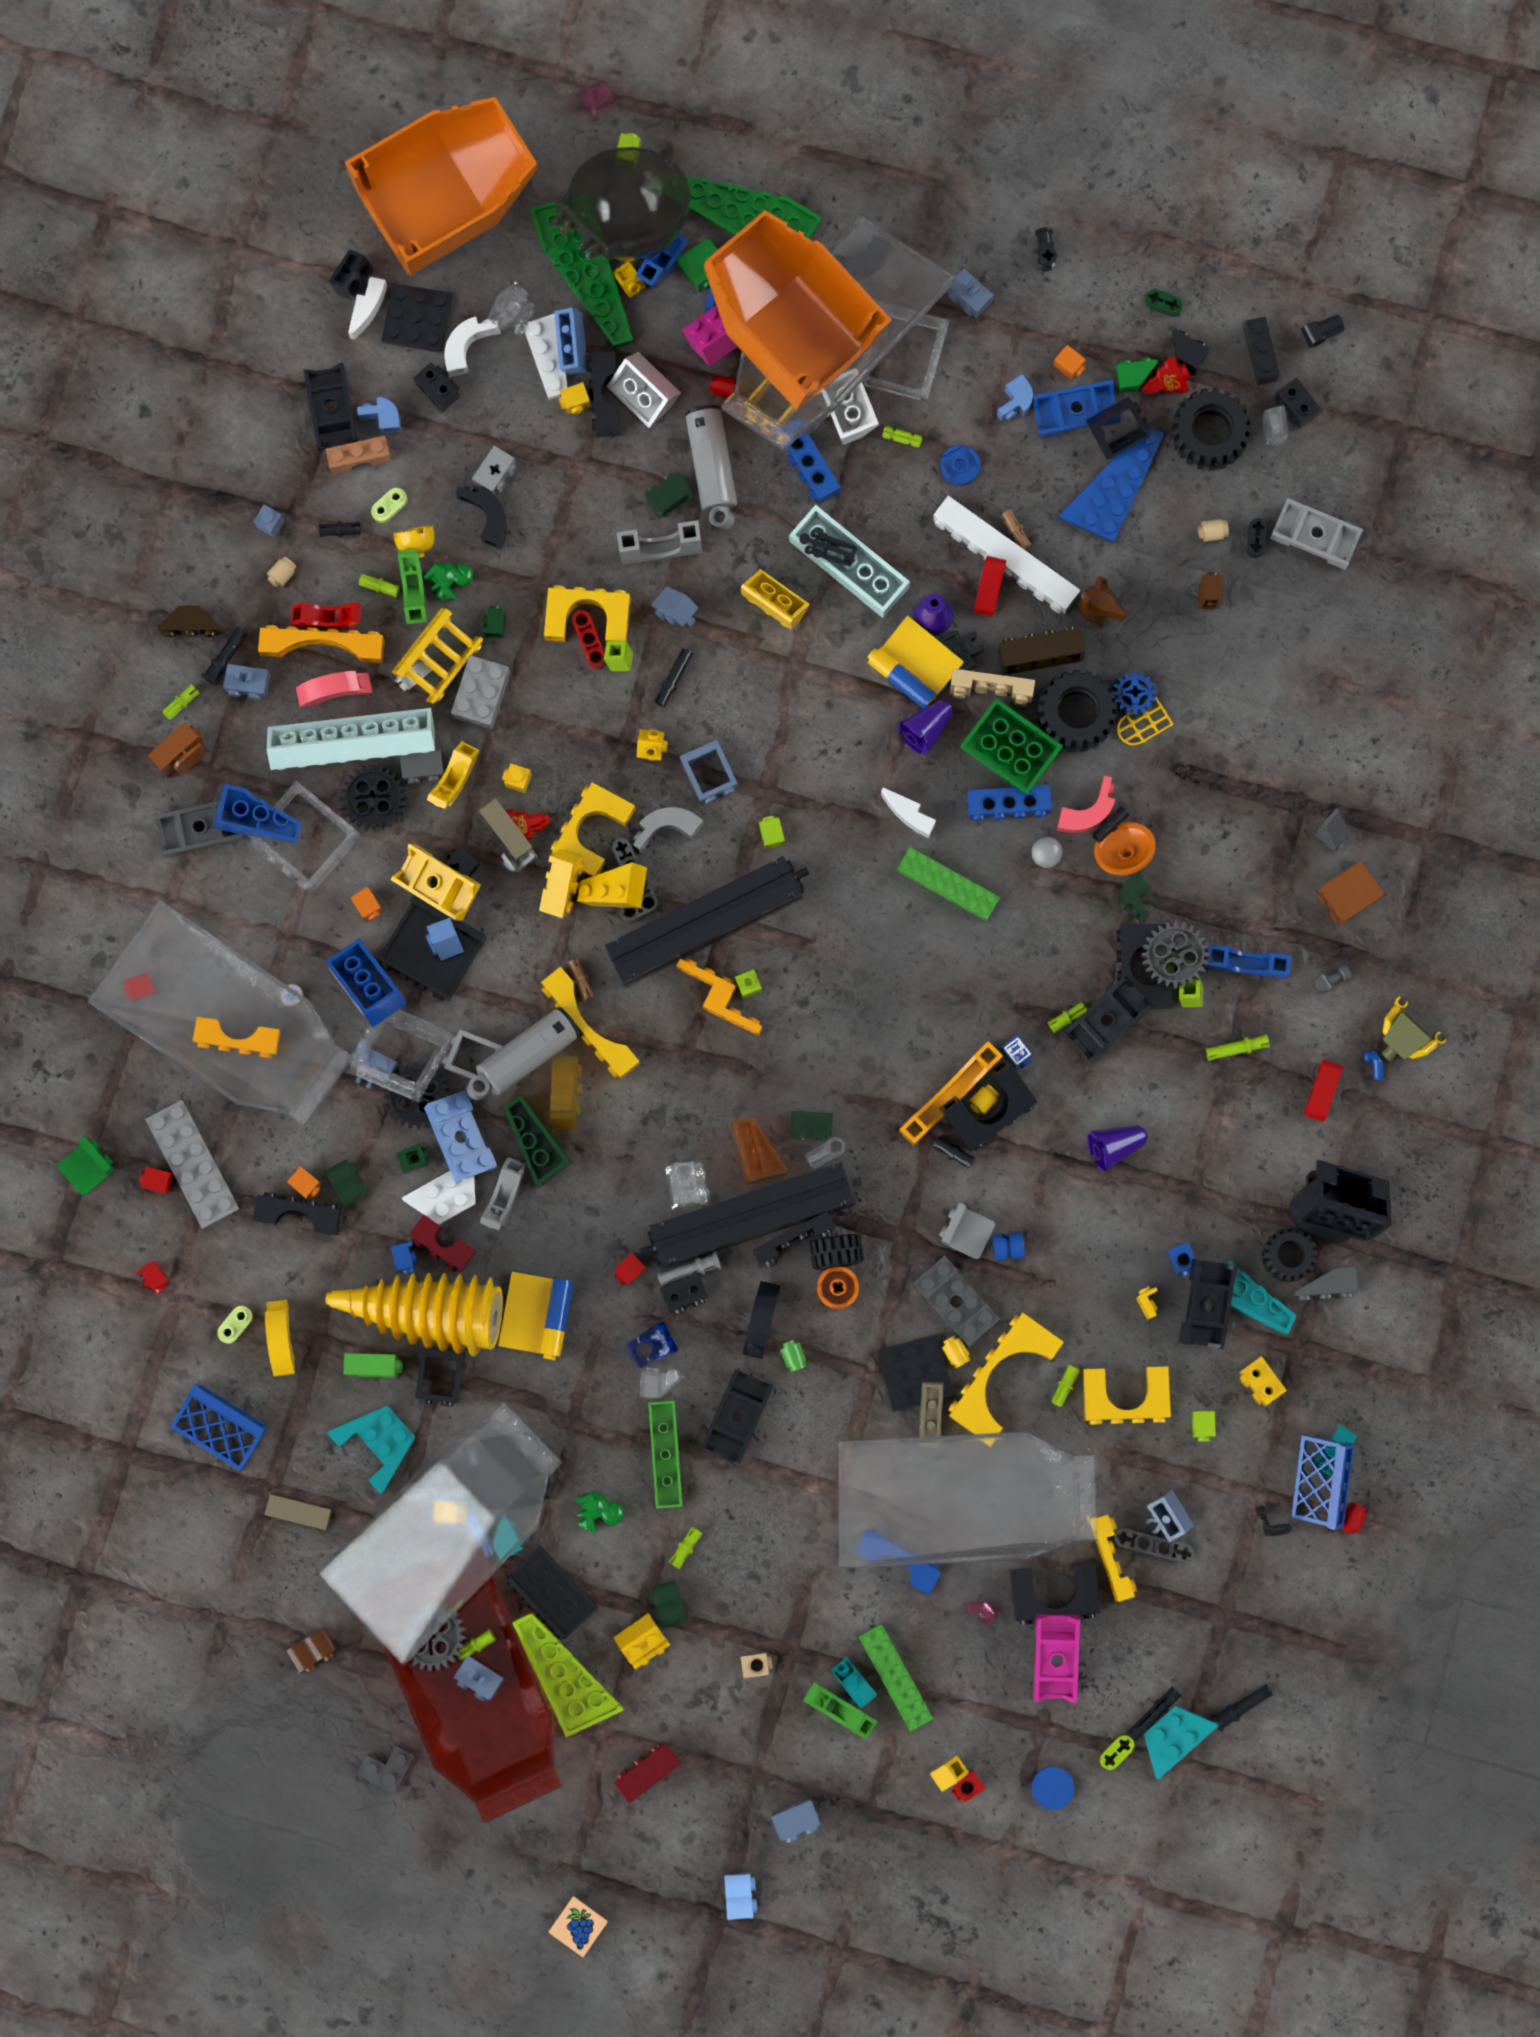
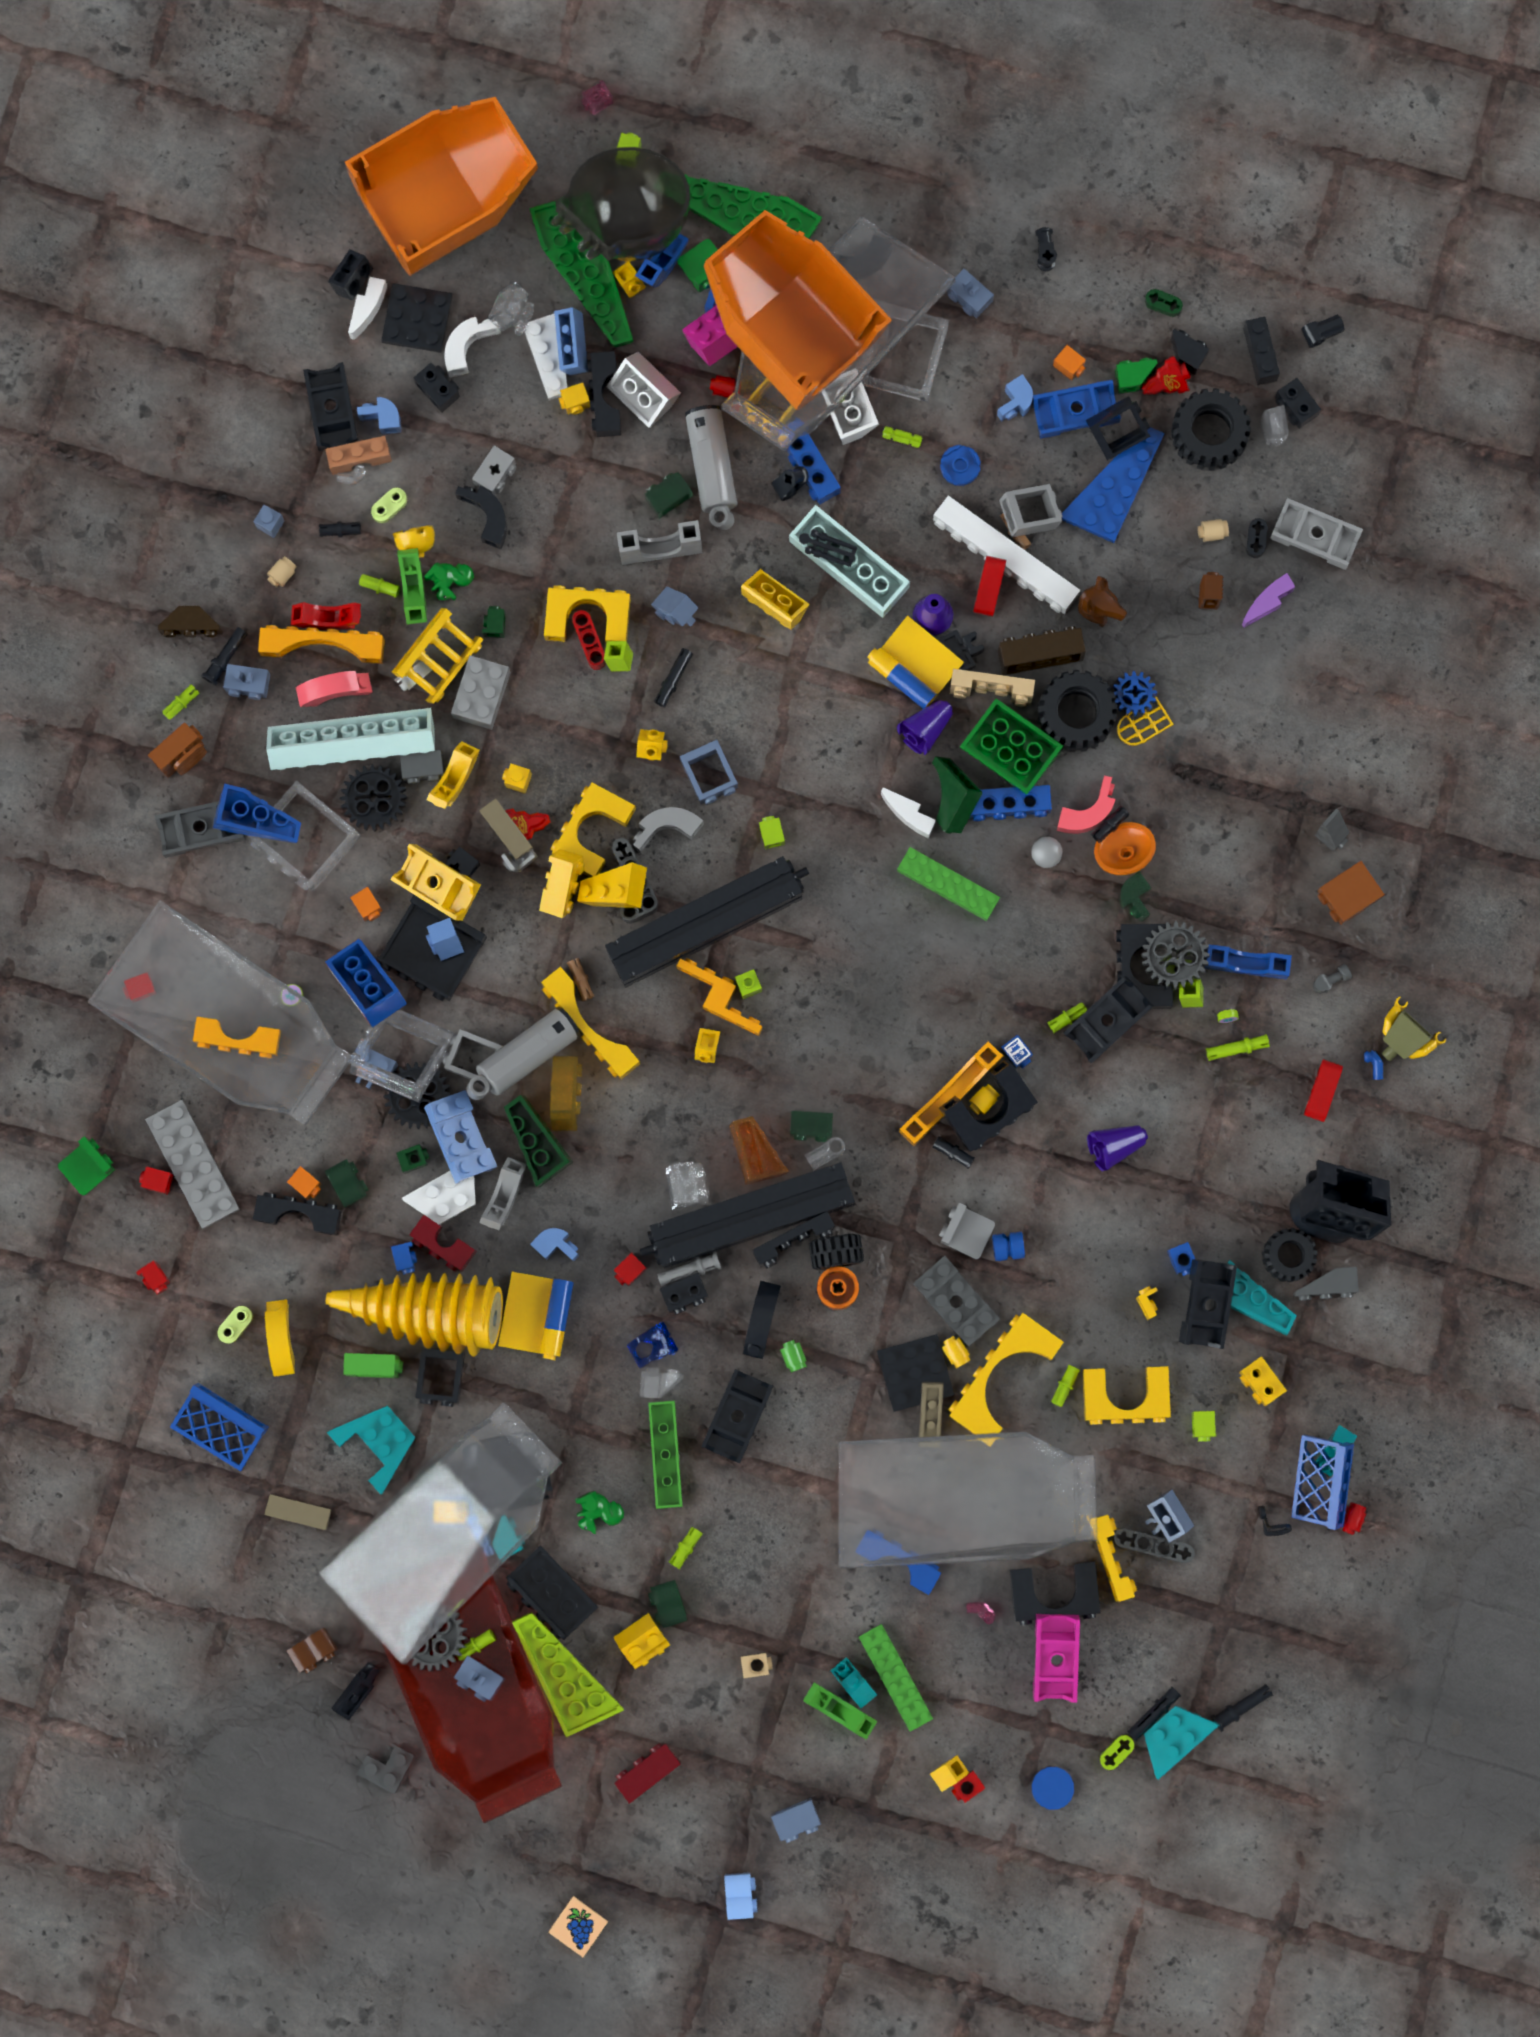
(354, 477): none -> clear arm
(356, 1691): none -> black hinge
(551, 1239): none -> medium blue brick
(707, 1045): none -> yellow bracket
(790, 482): none -> black piece
(957, 797): none -> dark green arch
(1013, 515): none -> light grey window
(1227, 1016): none -> lime tile
(1269, 600): none -> medium lavender slope

